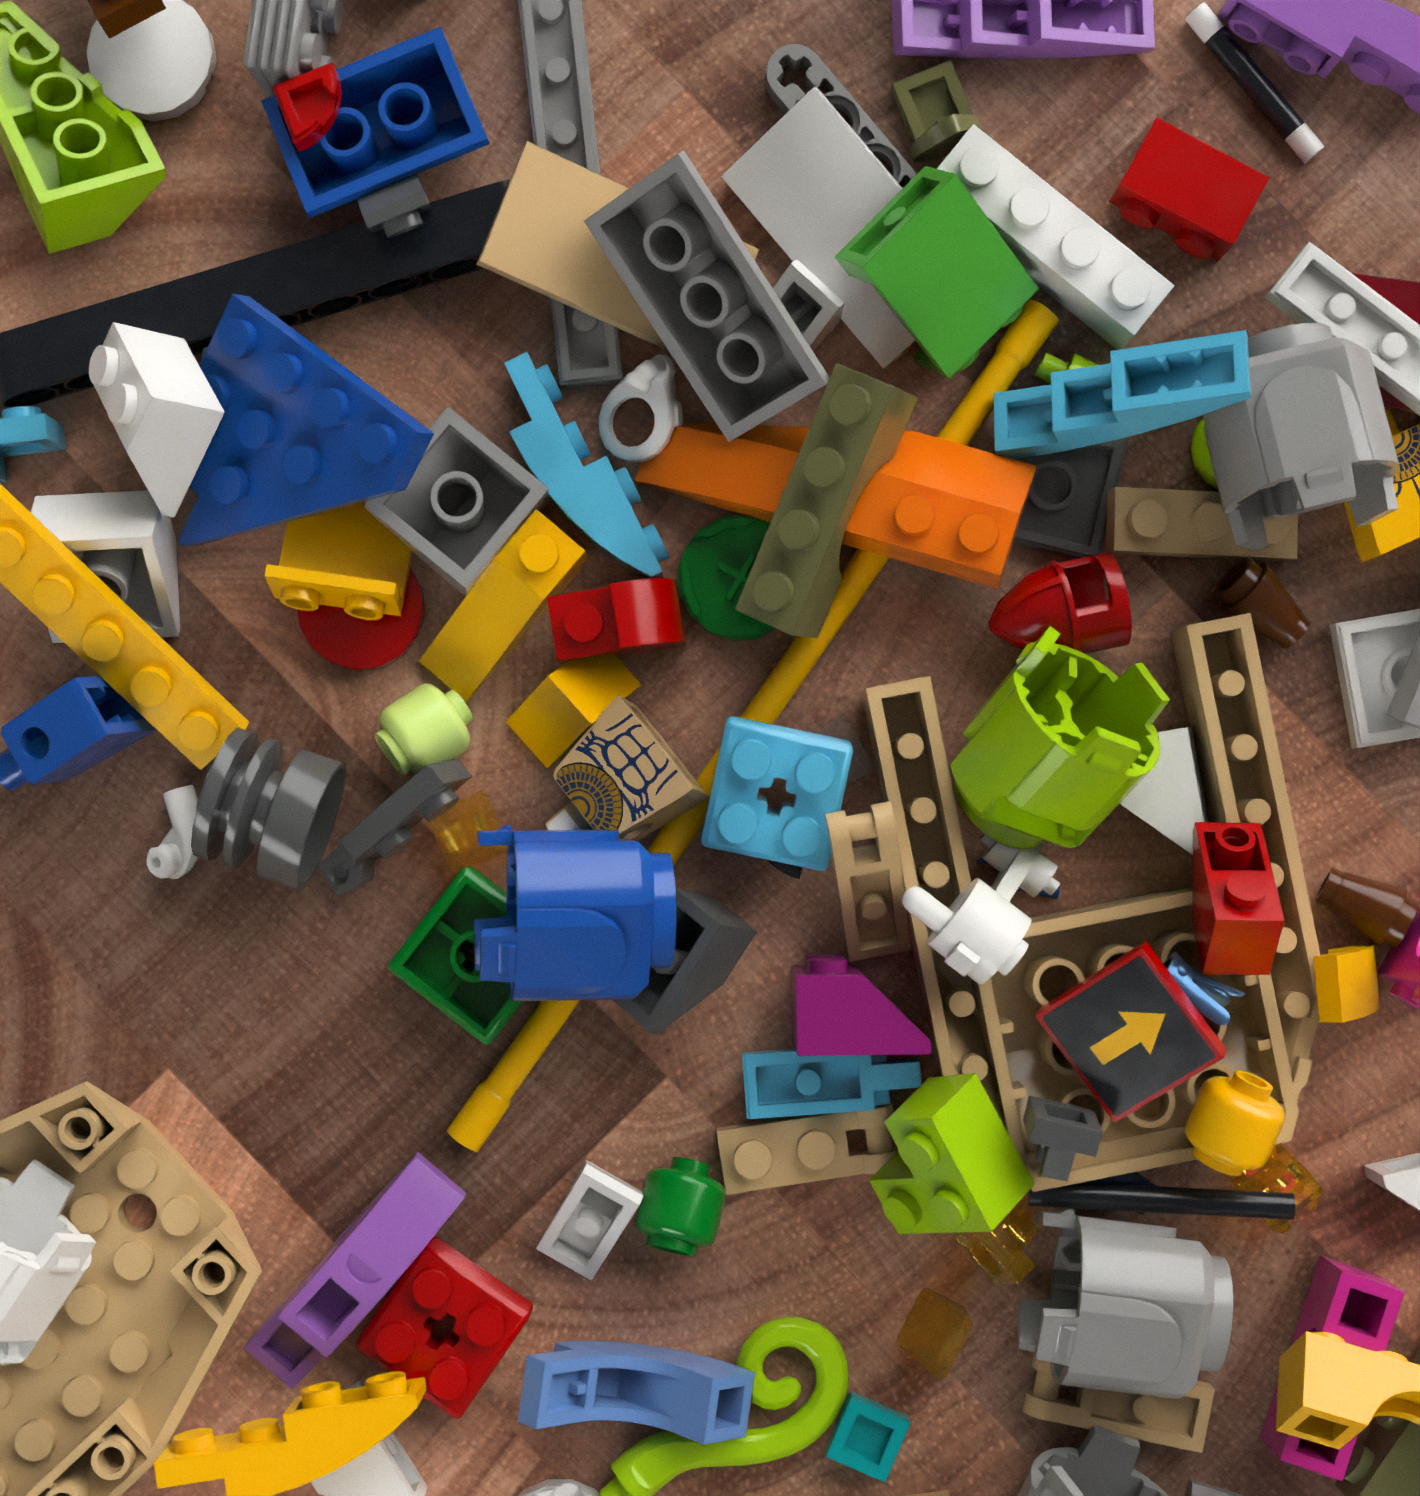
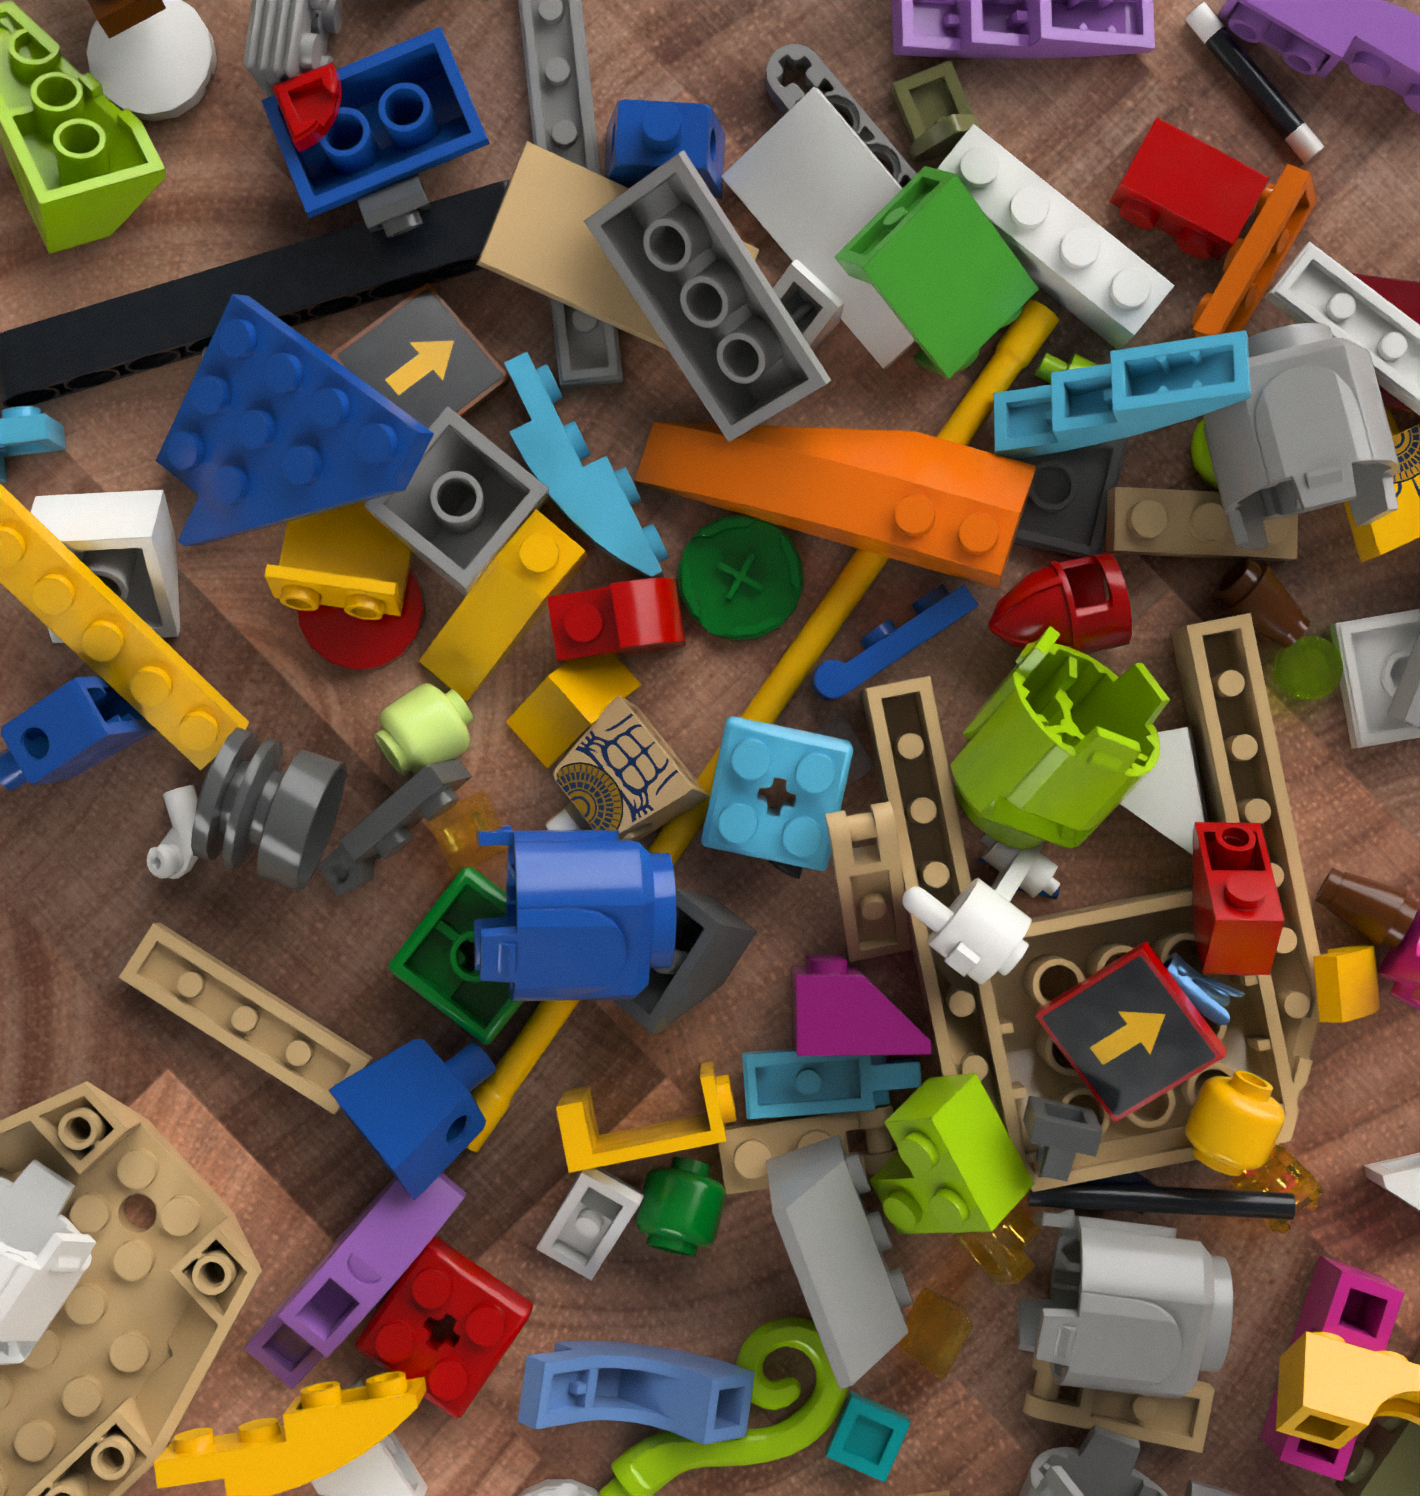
(157, 407): white slope -> none
(242, 1015): none -> tan plate
(417, 1109): none -> blue torso
(424, 359): none -> black tile
(589, 1150): none -> yellow panel
(652, 132): none -> blue torso
(656, 385): white piece -> none
(839, 1255): none -> light grey slope
(844, 447): olive arch -> none
(888, 644): none -> blue plate
(1257, 258): none -> orange plate
(1308, 668): none -> clear neon green tile

